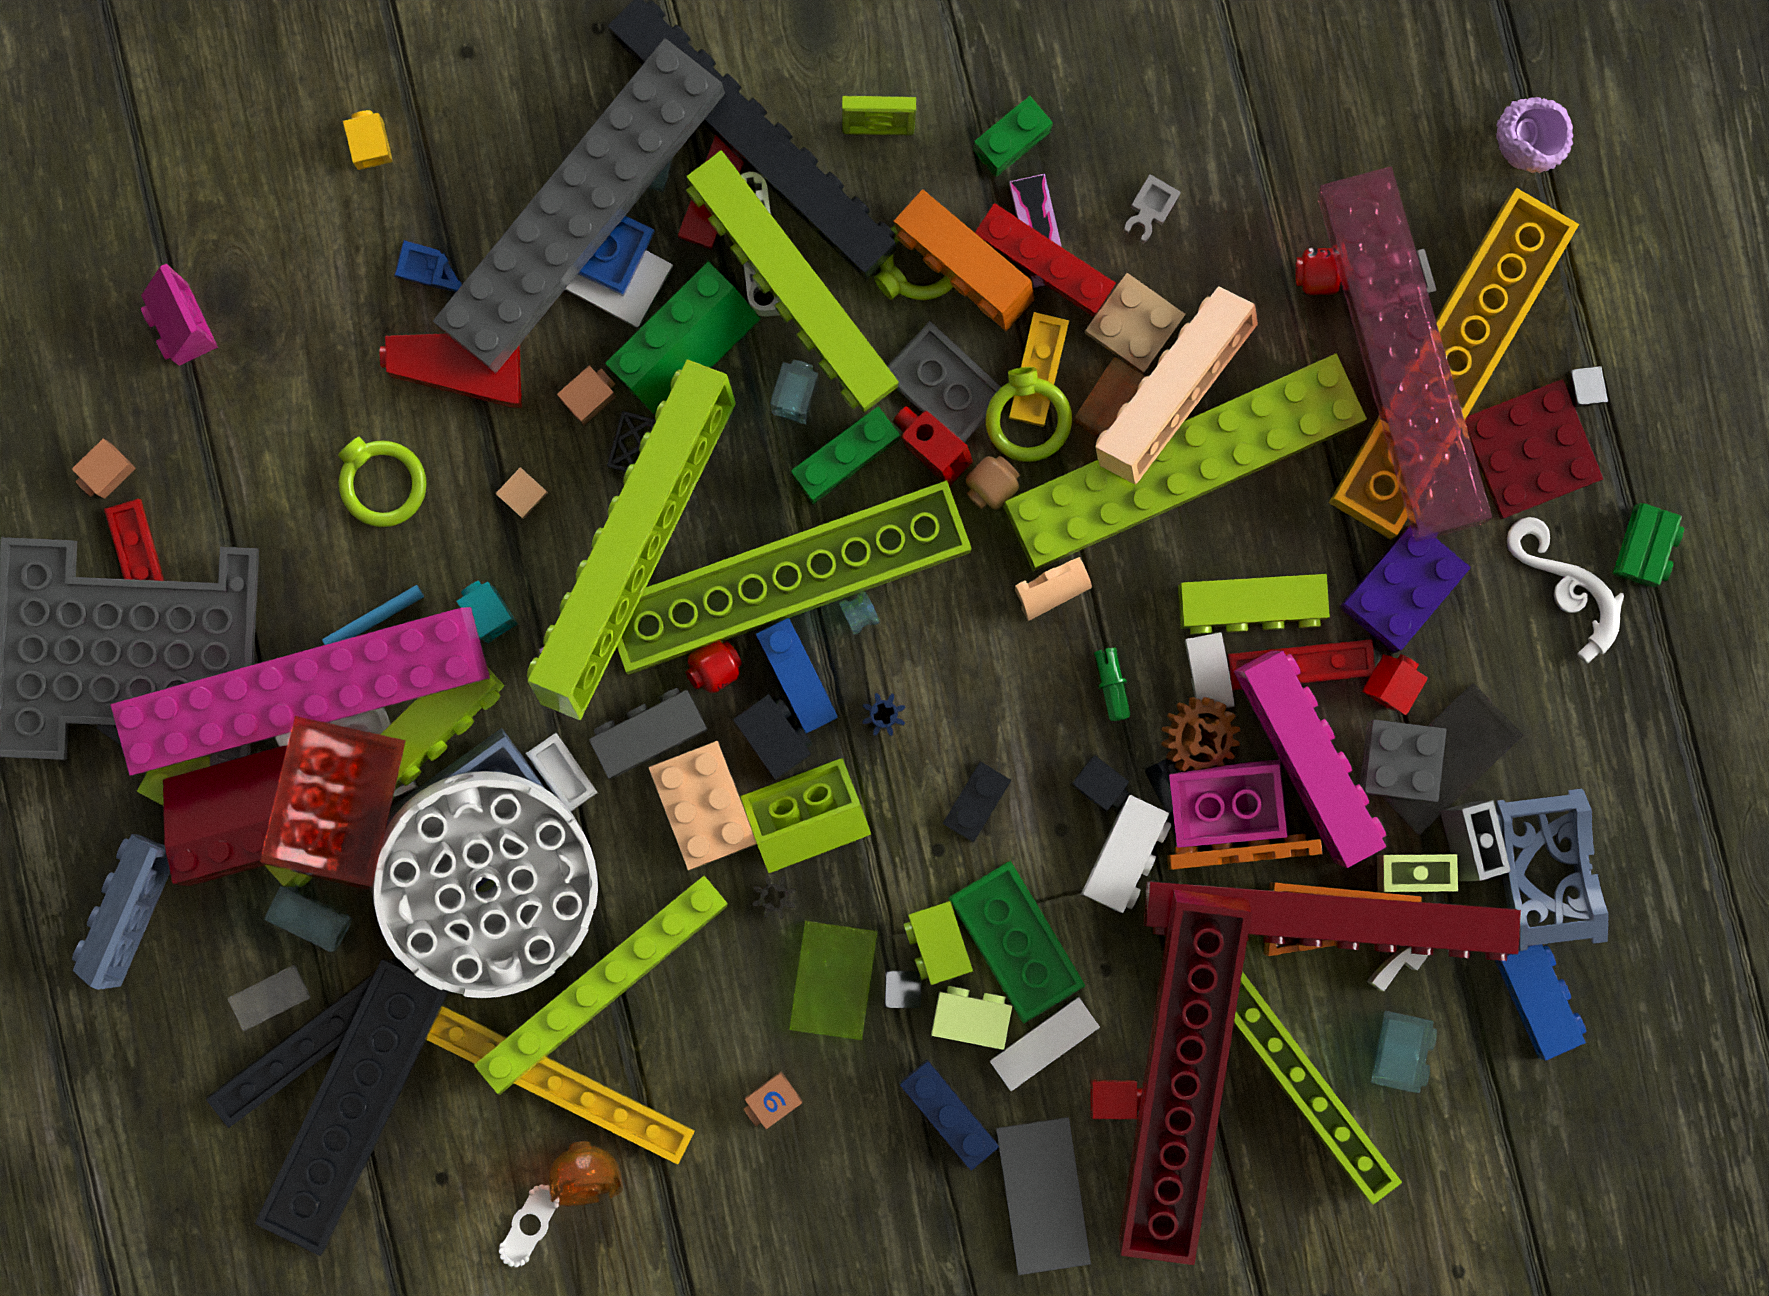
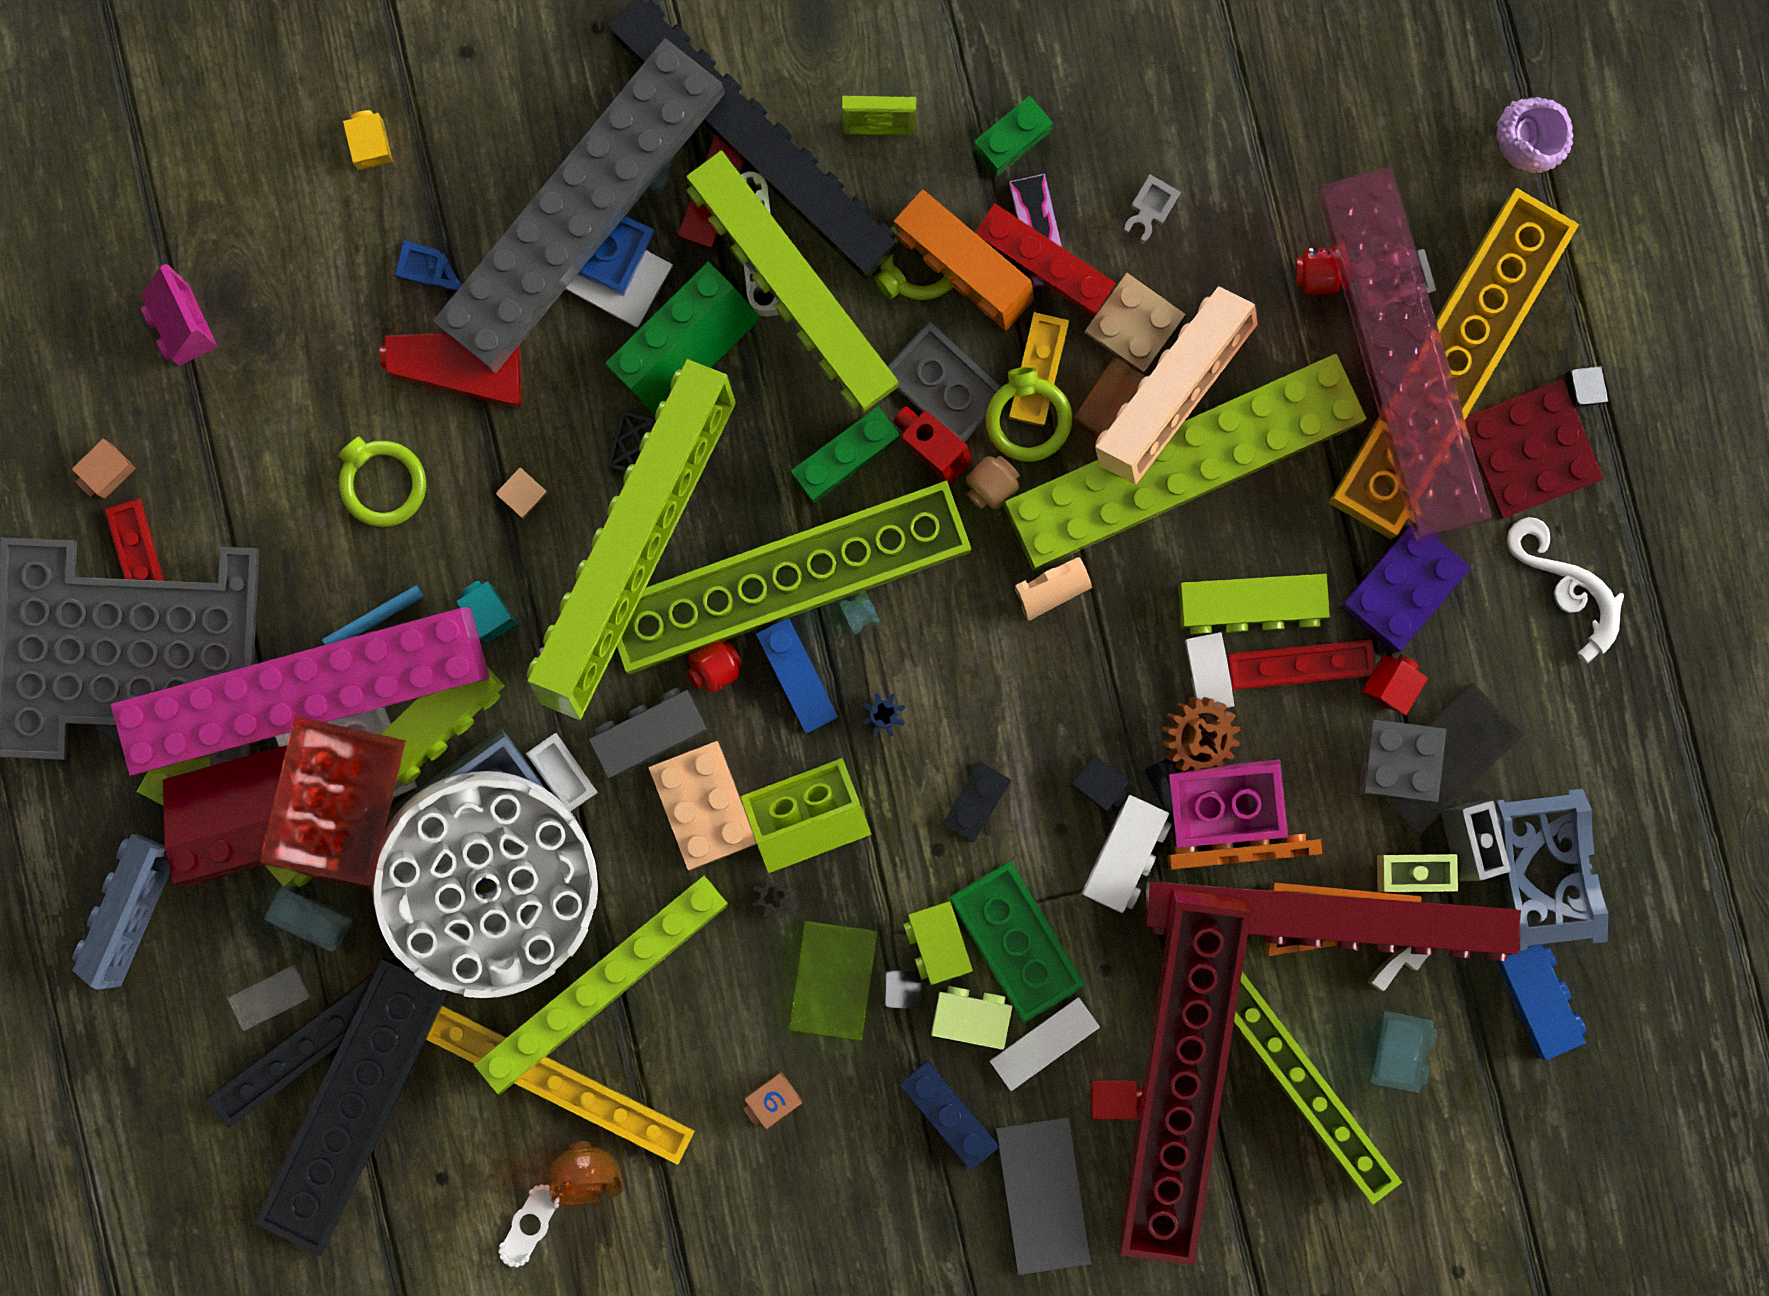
(588, 394): nougat brick -> none
(773, 736): black brick -> none
(795, 391): clear light blue brick -> none
(1112, 684): green axle -> none
(1310, 758): dark pink brick -> none
(1648, 545): green brick -> none

